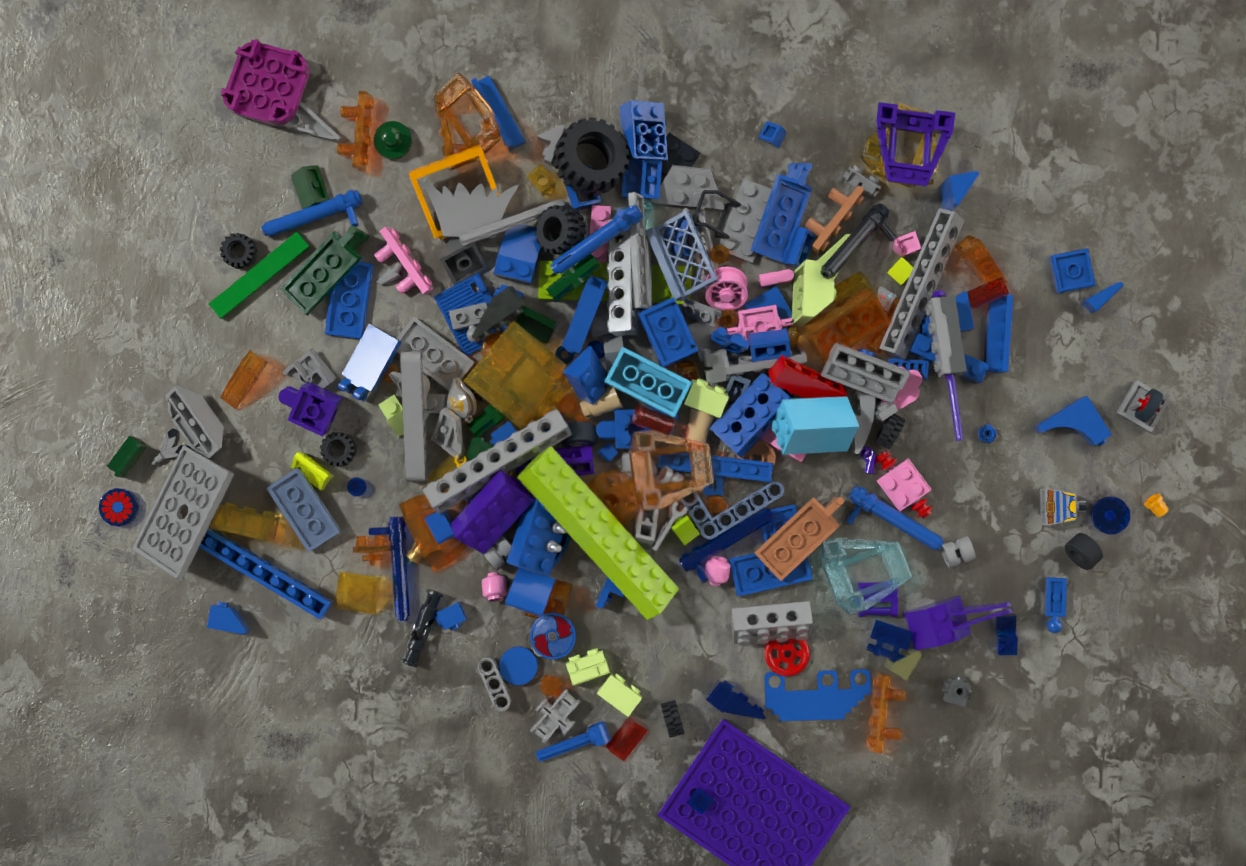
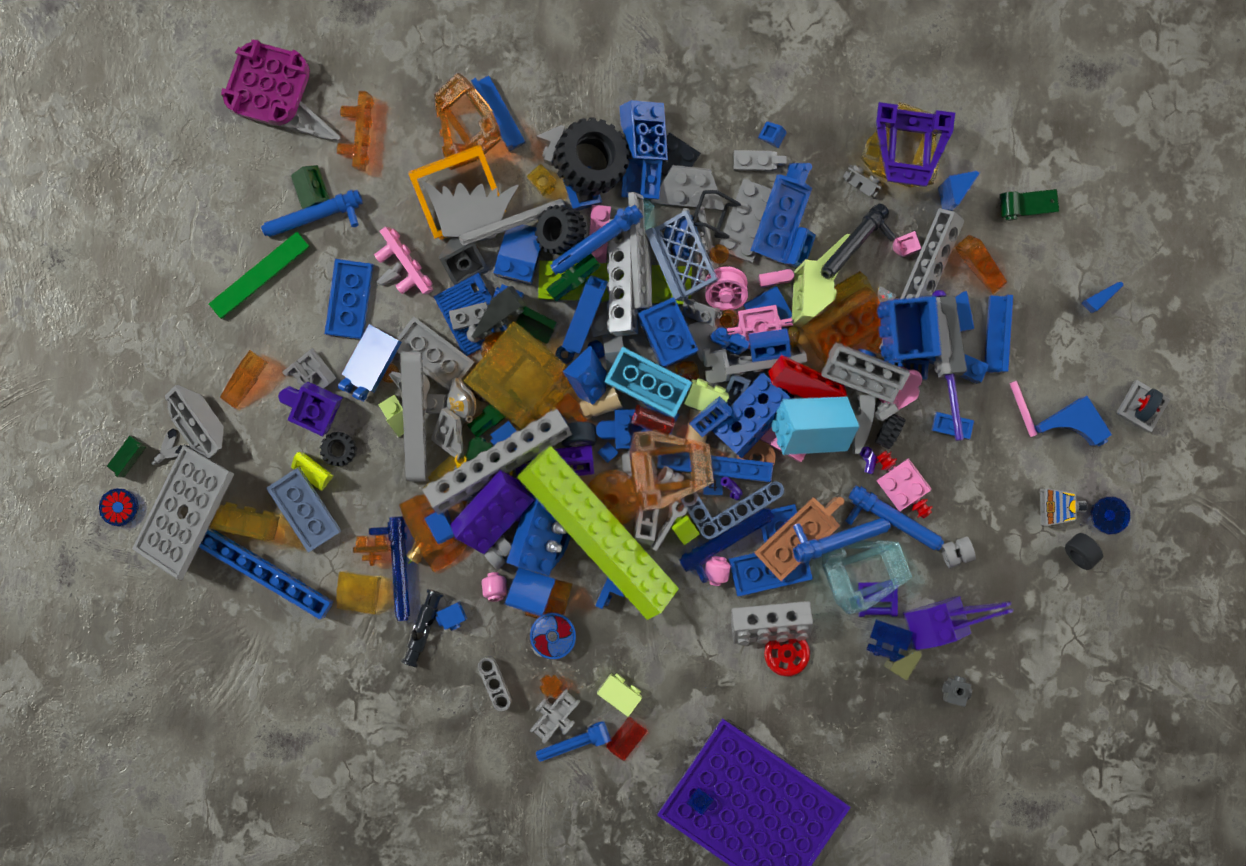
(226, 618): blue slope -> none
(230, 242): black tyre -> none
(324, 269): dark green hinge -> none
(356, 486): clear blue plate -> none
(392, 140): dark green plate -> none
(518, 665): blue tile -> none
(587, 667): yellowish green brick -> none
(672, 718): black tyre -> none
(710, 505): clear orange plate -> none
(722, 405): none -> blue slope
(728, 701): clear blue slope -> none
(731, 485): none -> dark purple arm
(757, 160): none -> light grey hinge
(816, 548): none -> blue cylinder
(819, 704): blue piece -> none
(834, 227): nougat plate -> none
(878, 719): clear orange plate -> none
(900, 271): neon yellow slope -> none
(909, 328): none -> blue container
(944, 424): none -> blue plate
(982, 433): blue plate -> none
(987, 293): clear red brick -> none
(1006, 634): clear blue slope -> none
(1023, 408): none -> bright pink bar
(1030, 203): none -> dark green door
(1055, 602): blue plate -> none
(1072, 270): blue tile -> none
(1156, 505): light orange piece -> none

